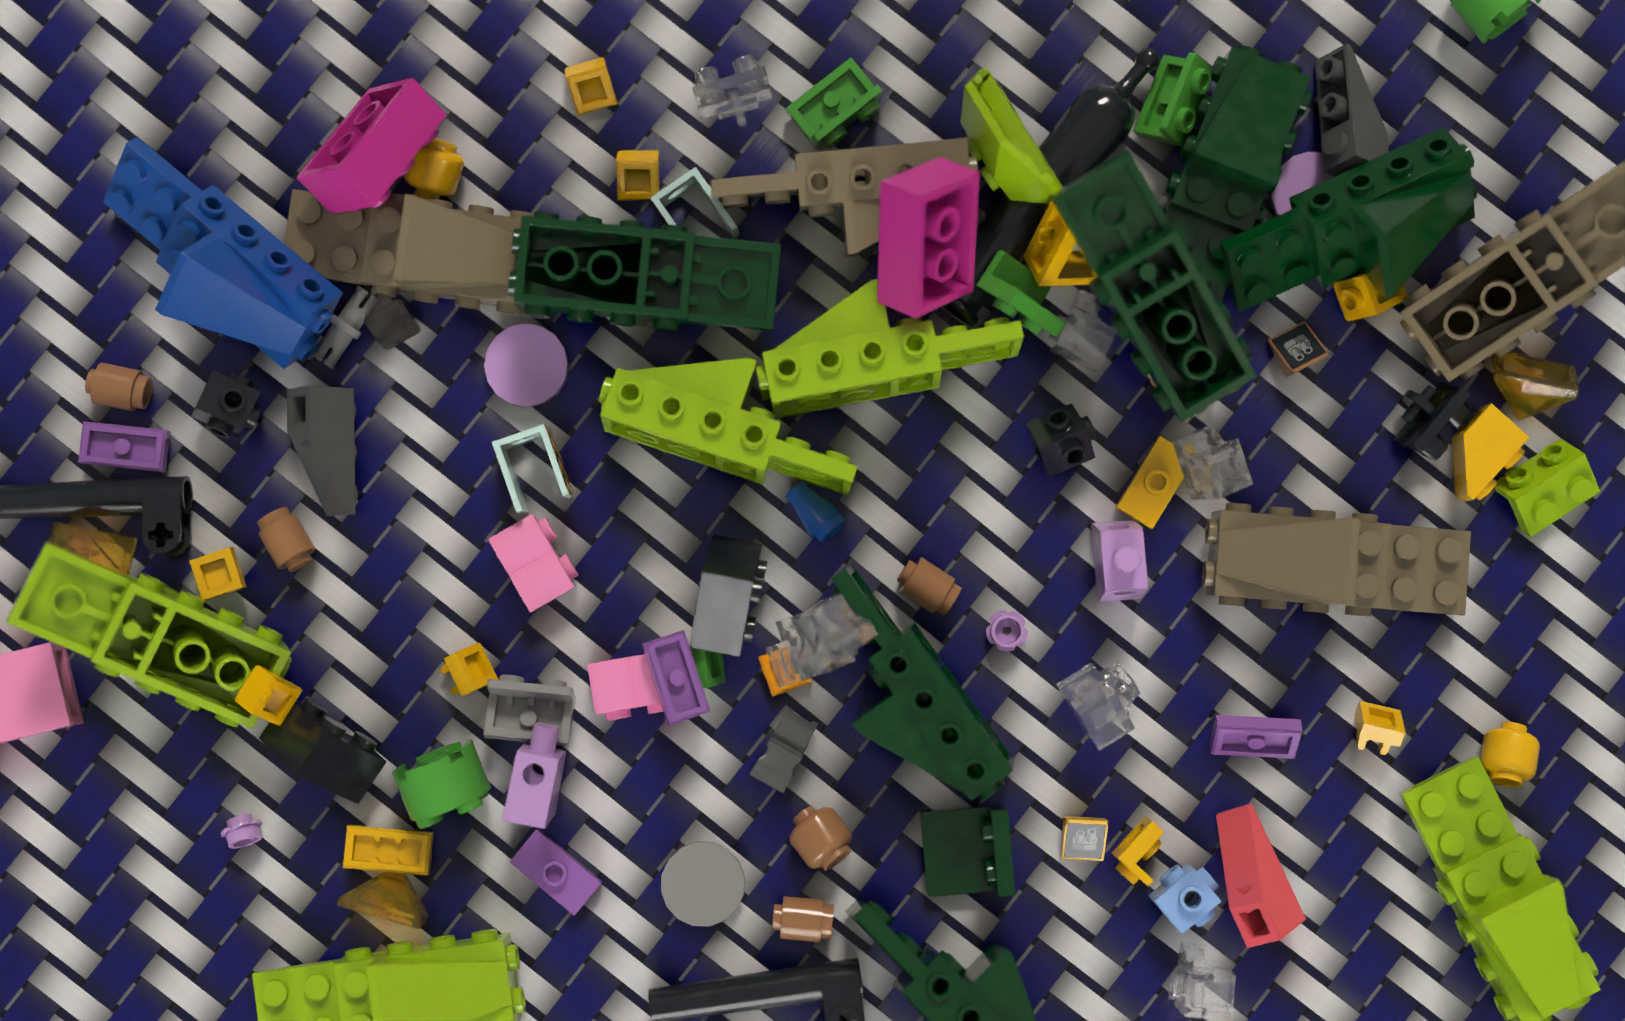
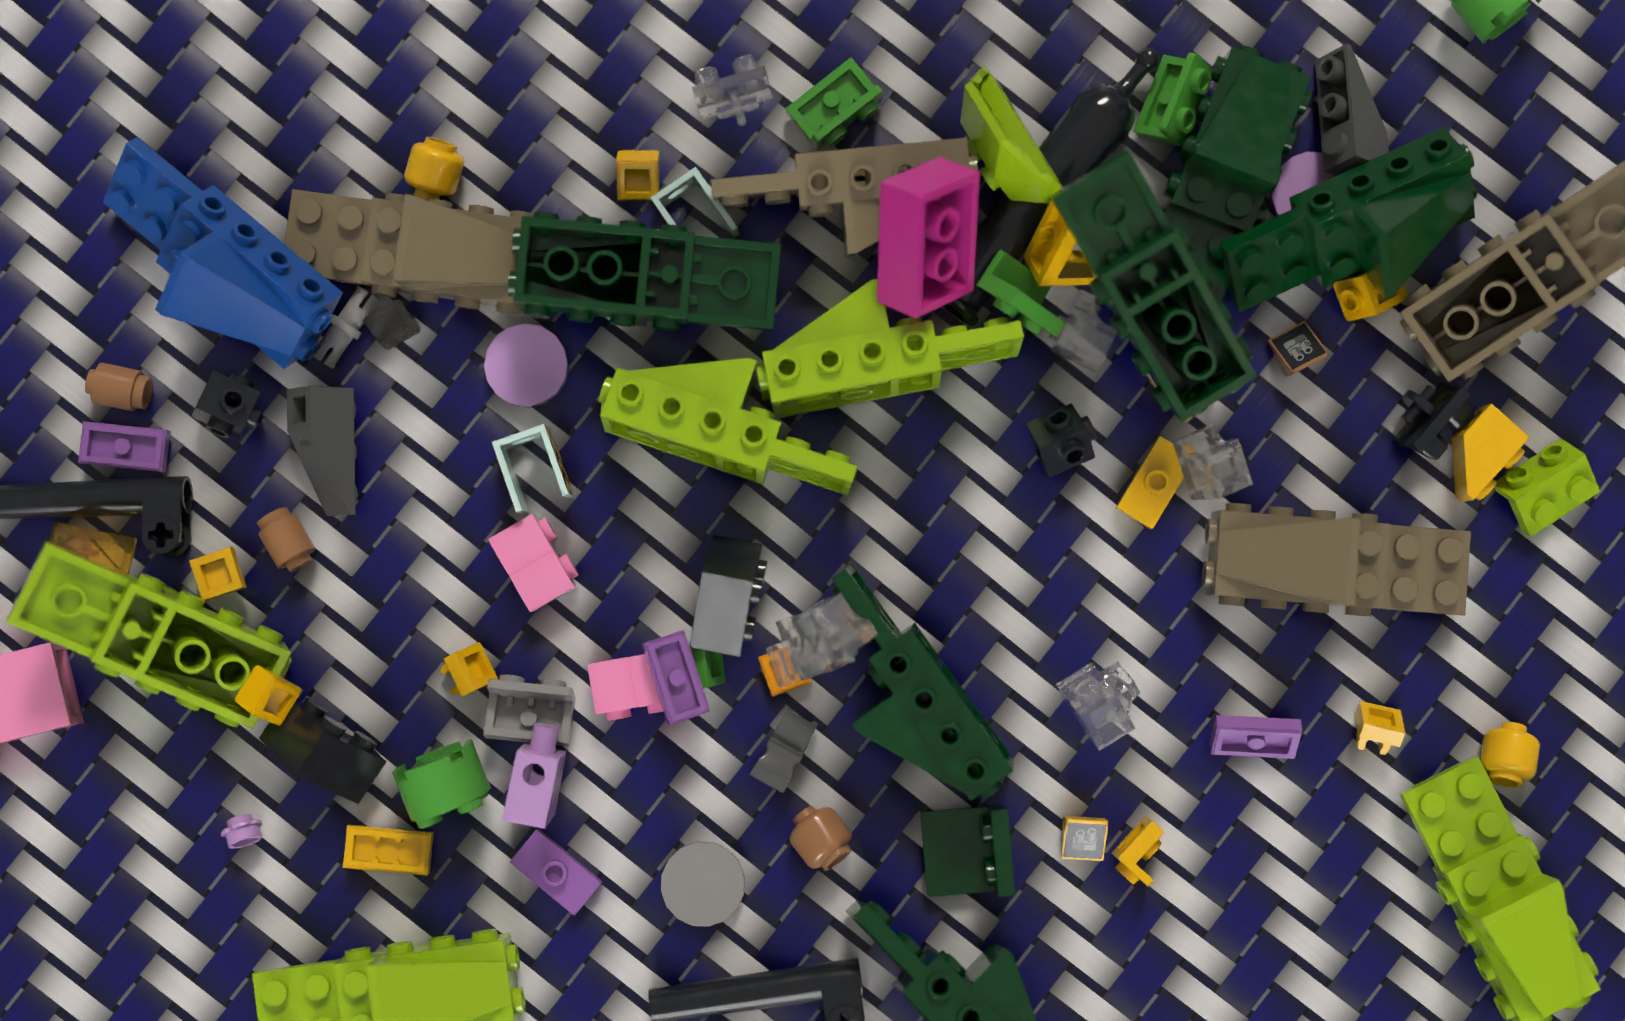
(372, 147): dark pink brick -> none
(389, 898): clear yellow slope -> none
(590, 86): yellow slope -> none
(803, 919): medium nougat brick -> none
(816, 512): blue cone -> none
(928, 586): medium nougat brick -> none
(995, 630): lavender plate -> none
(1119, 560): lavender torso -> none
(1197, 908): light blue brick -> none
(1201, 988): clear brick -> none
(1255, 880): coral slope -> none
(1533, 383): clear yellow slope -> none

